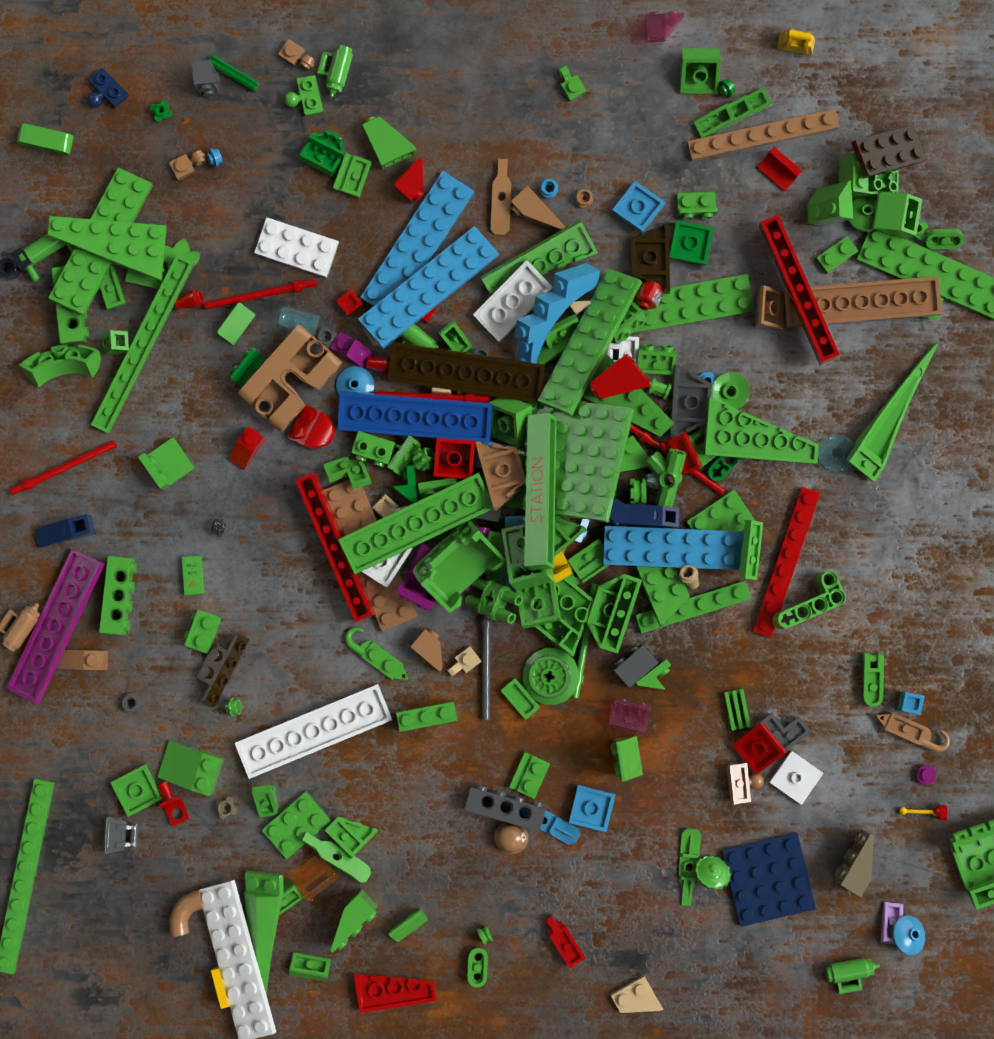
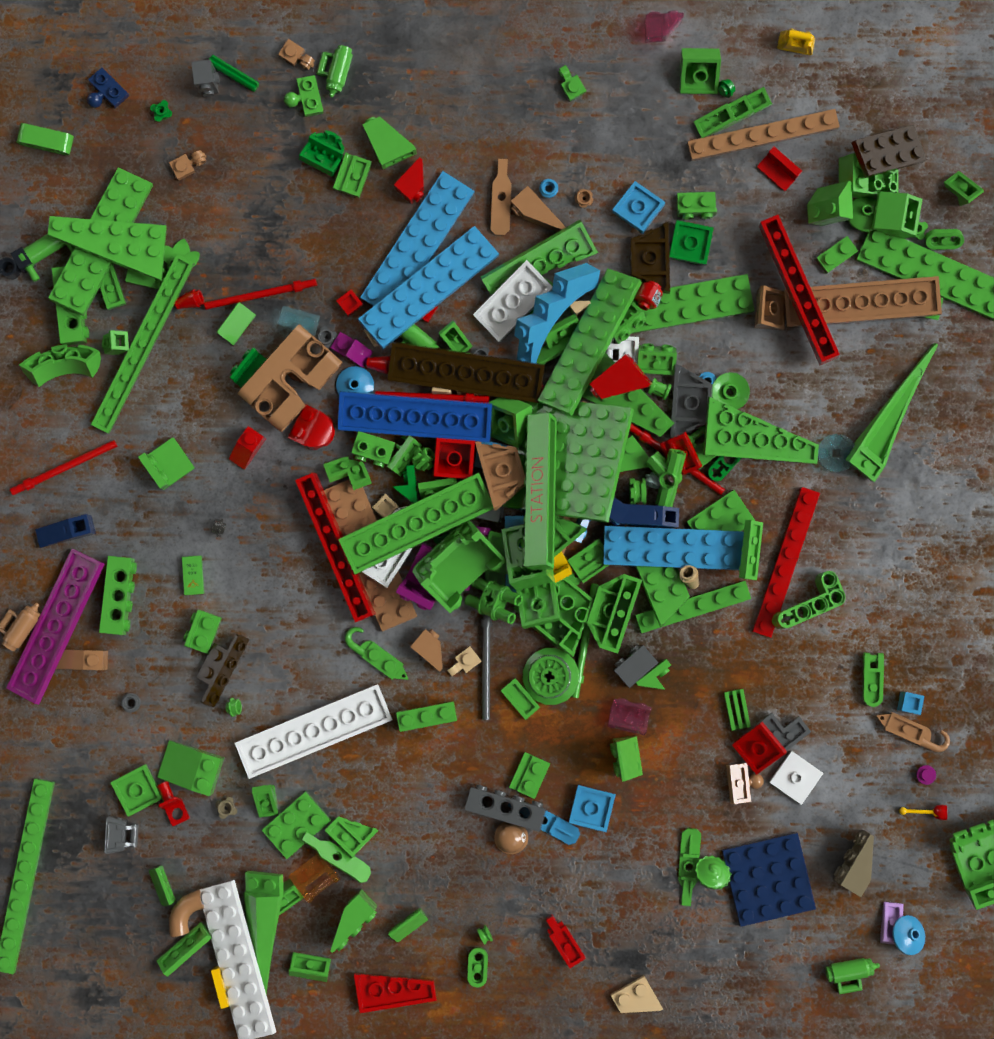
(162, 886): none -> bright green slope
(184, 949): none -> bright green plate
(214, 157): dark azure plate -> none
(296, 247): white plate -> none
(963, 188): none -> bright green slope

